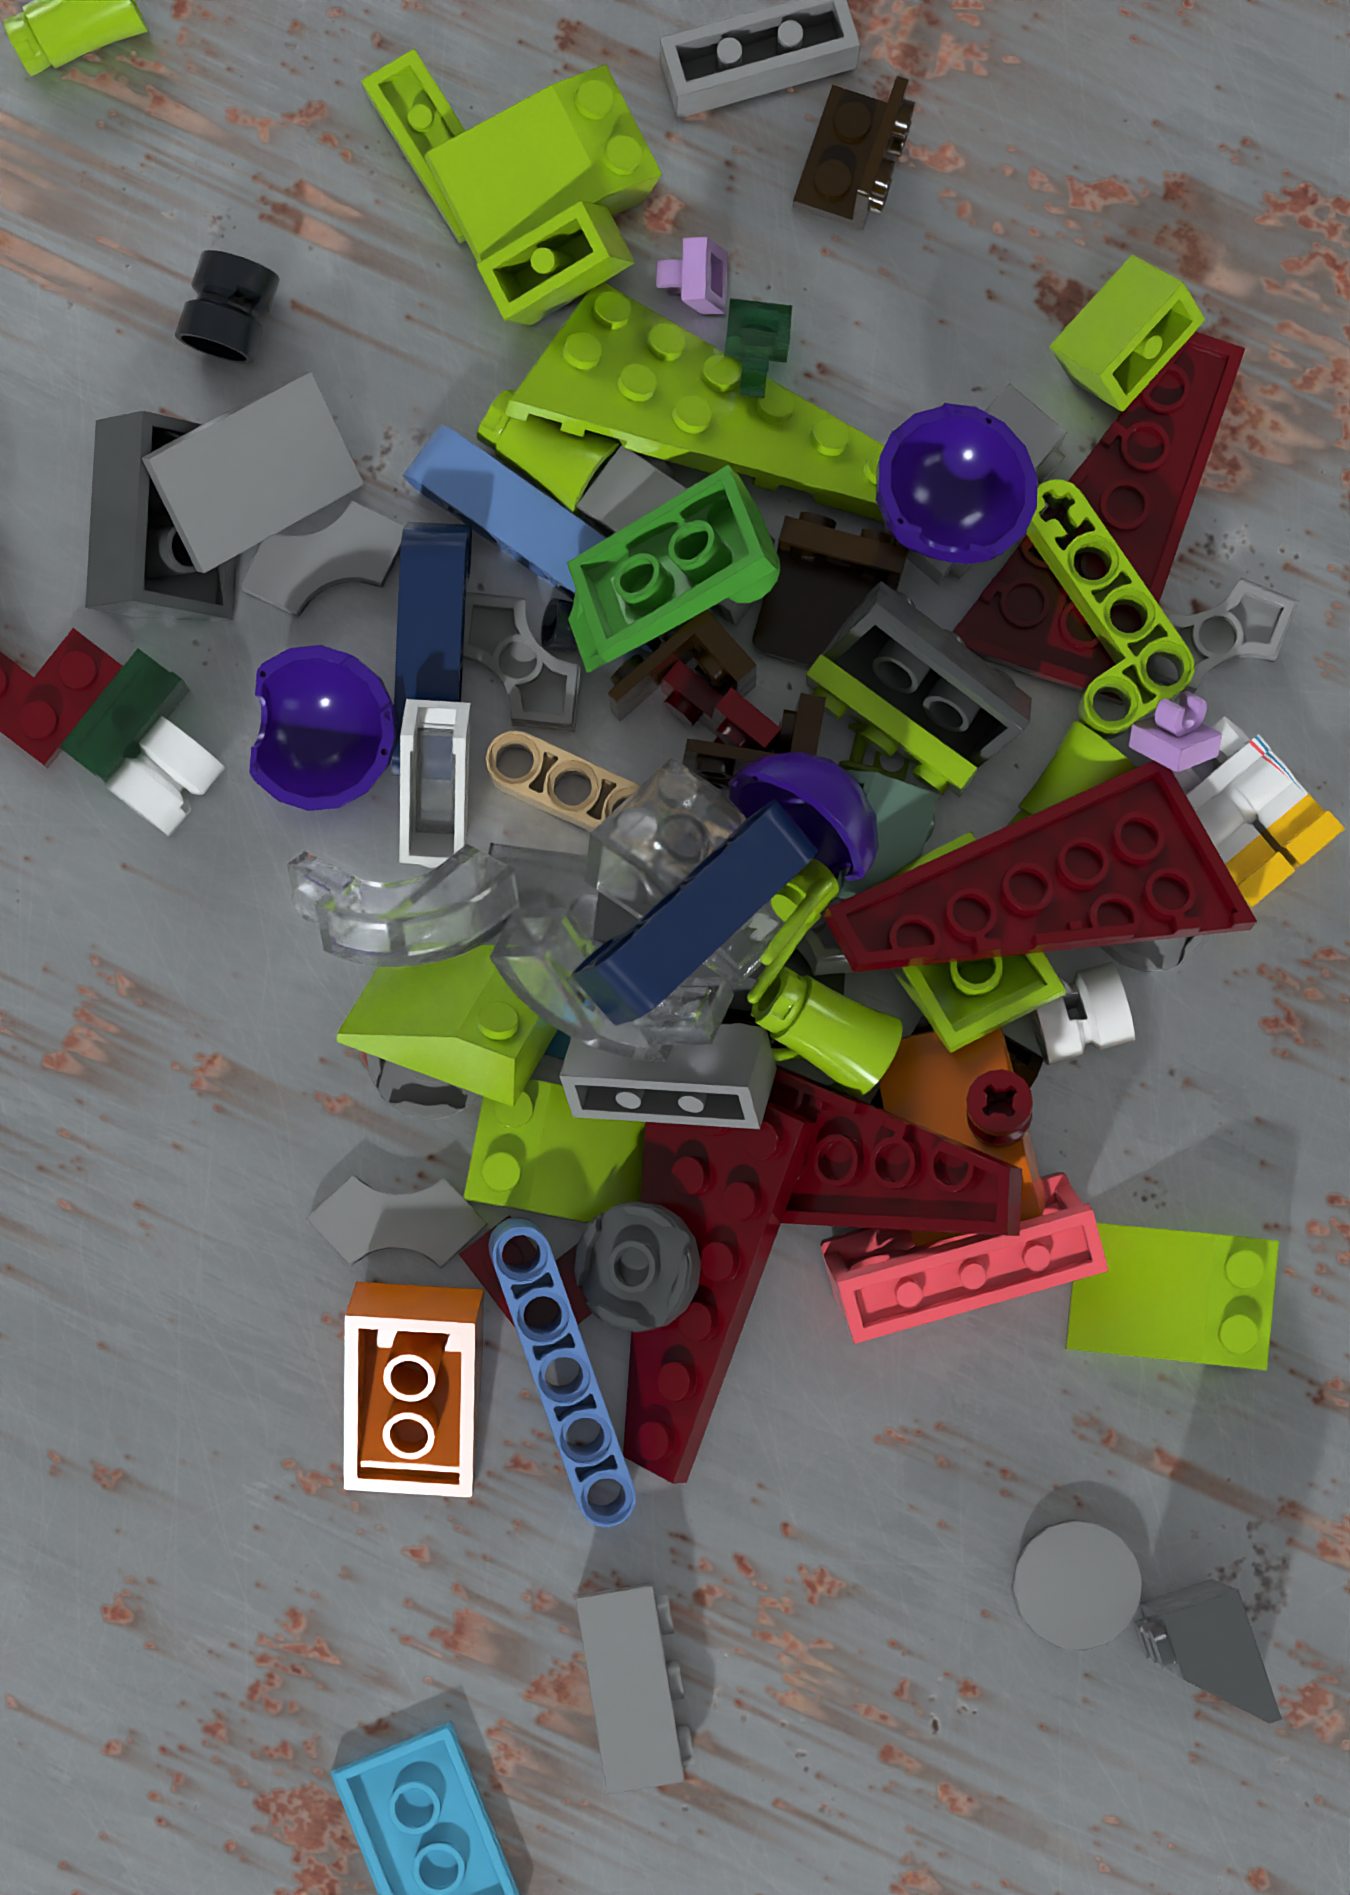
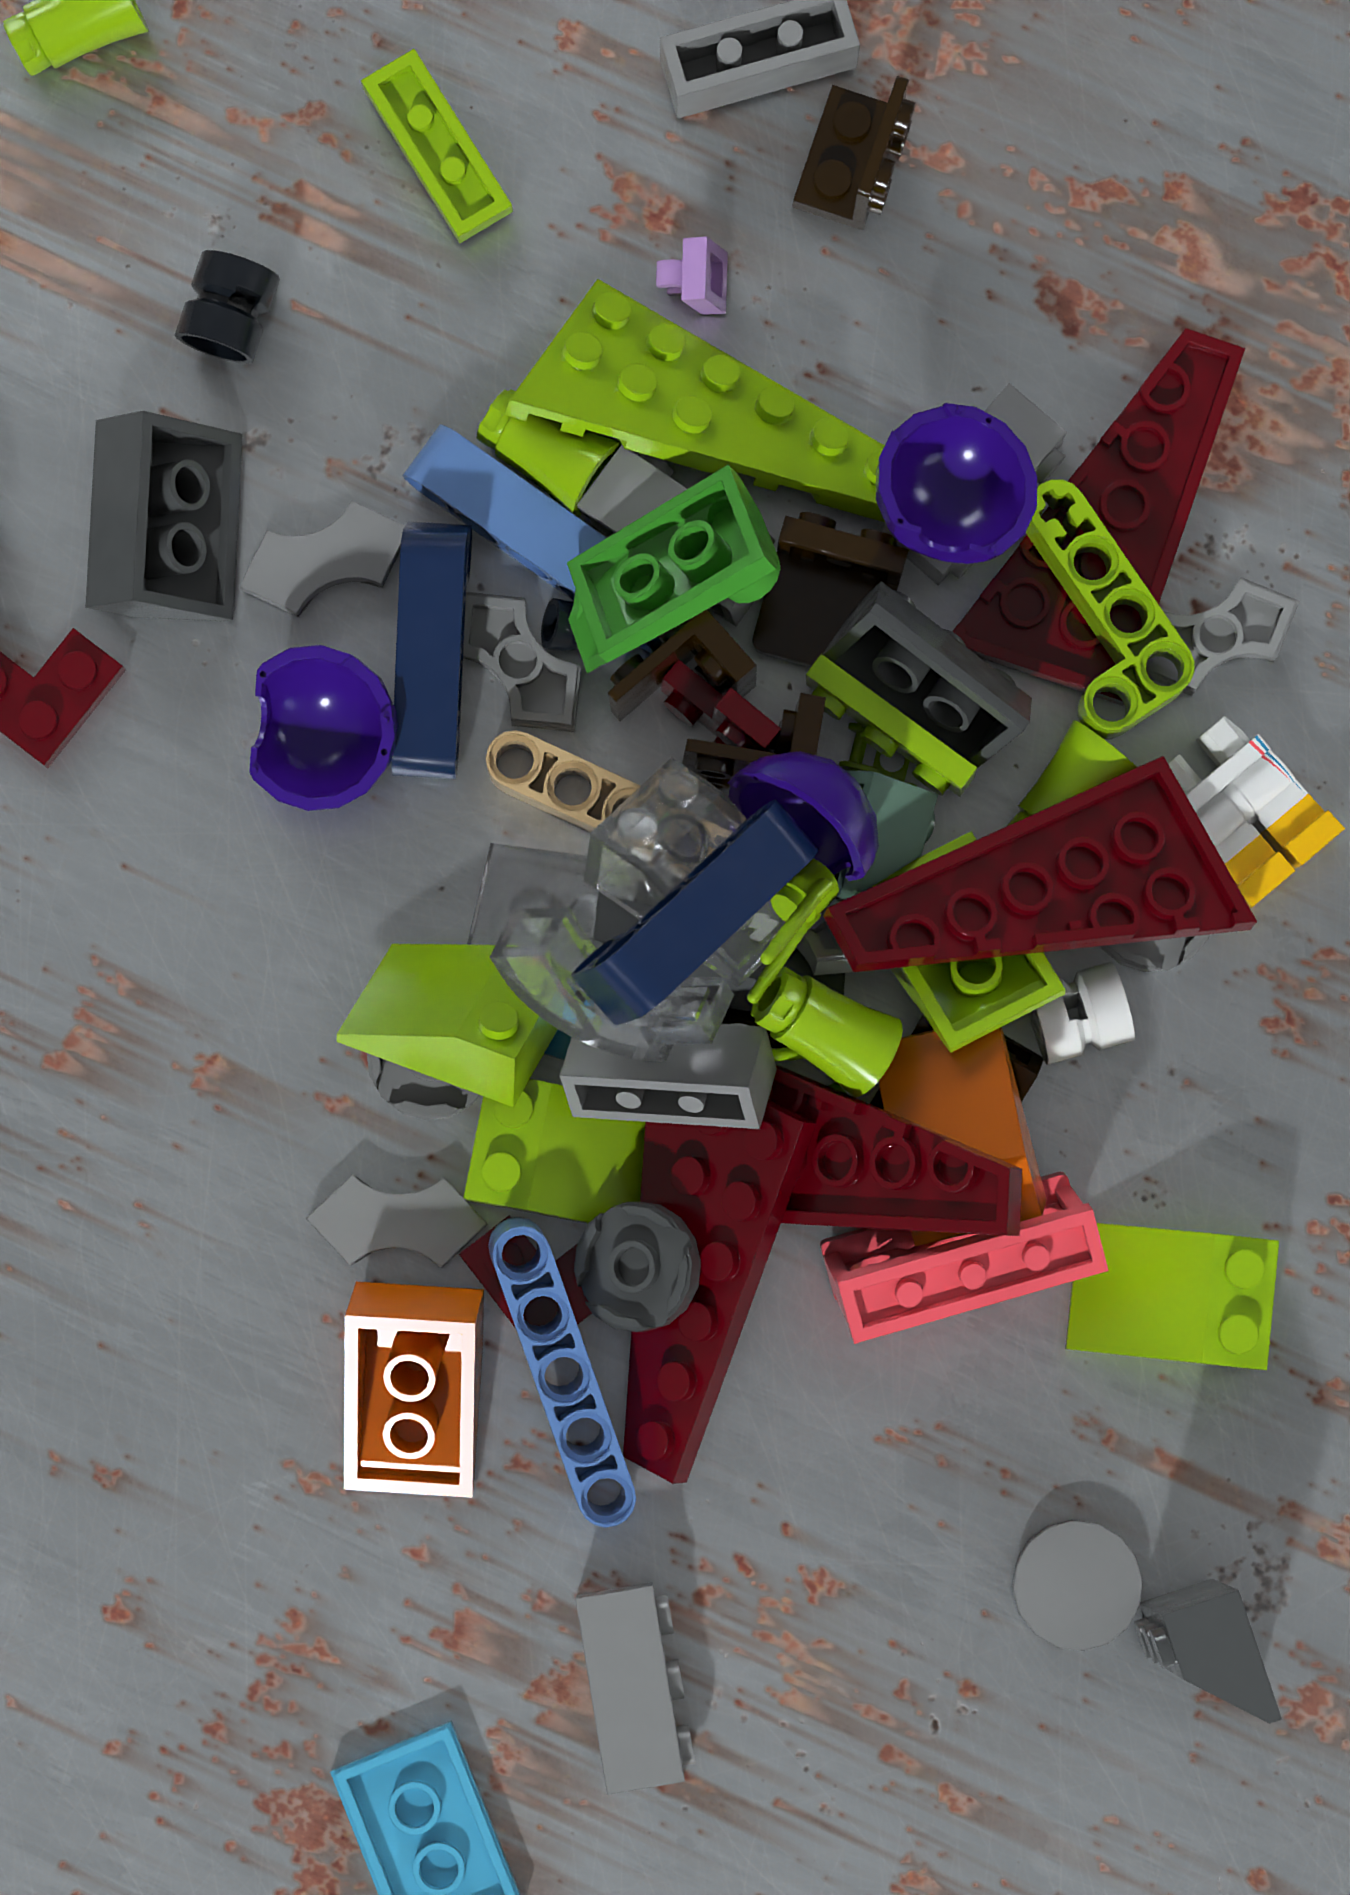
(124, 715): clear green panel -> none
(165, 776): white wheel -> none
(253, 471): light grey tile -> none
(407, 920): clear arch -> none
(433, 781): white window -> none
(543, 158): lime slope -> none
(555, 263): lime brick -> none
(758, 335): clear green plate -> none
(999, 1122): dark red wheel -> none
(1127, 332): lime brick -> none
(1177, 734): lavender tile -> none

